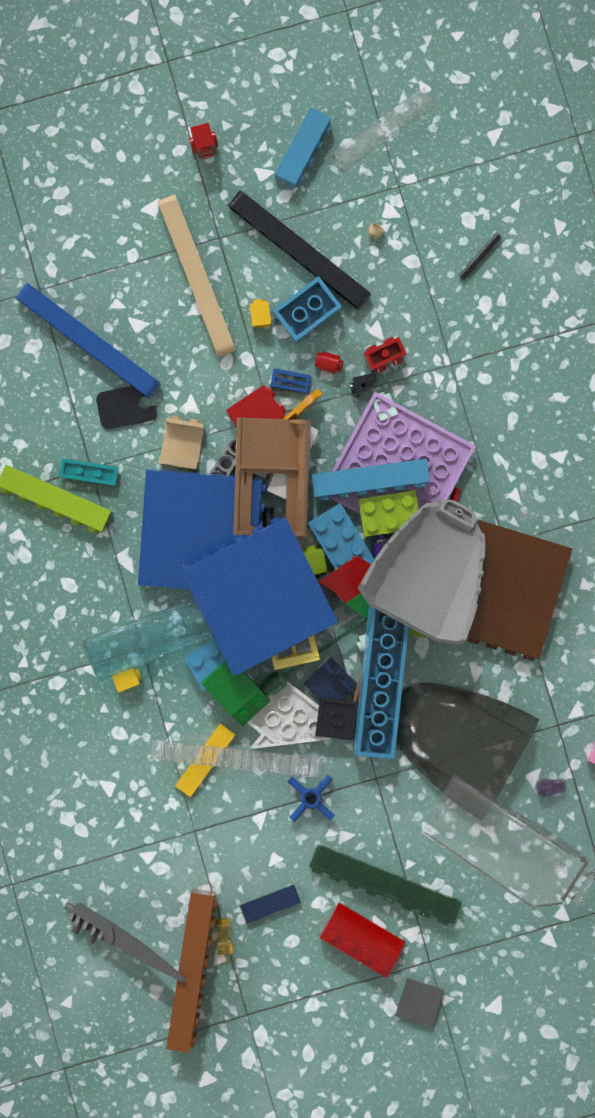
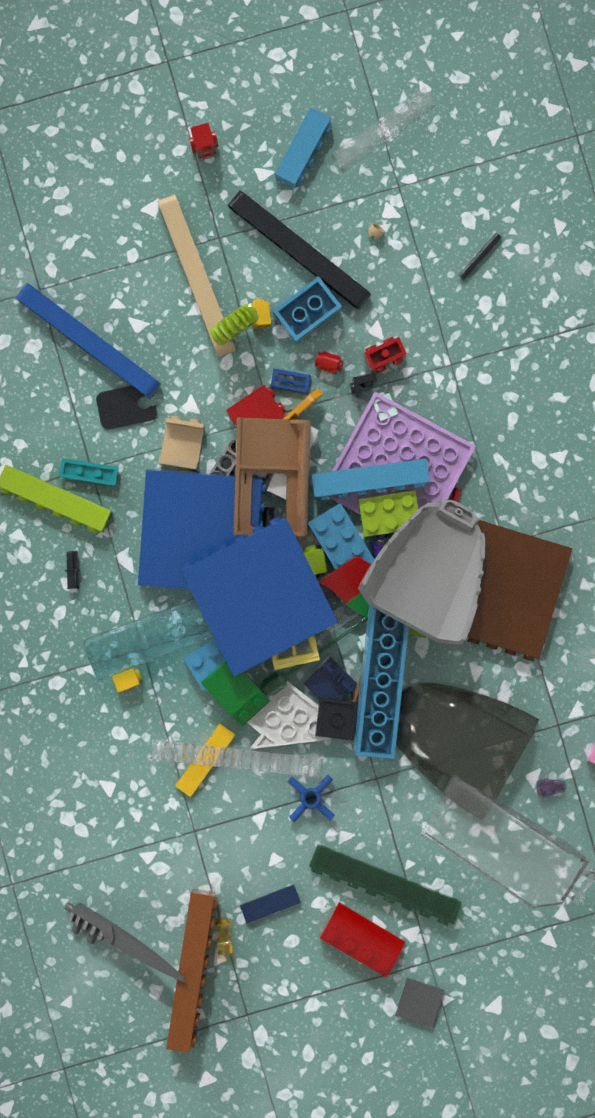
(72, 570): none -> black axle
(234, 324): none -> lime gear

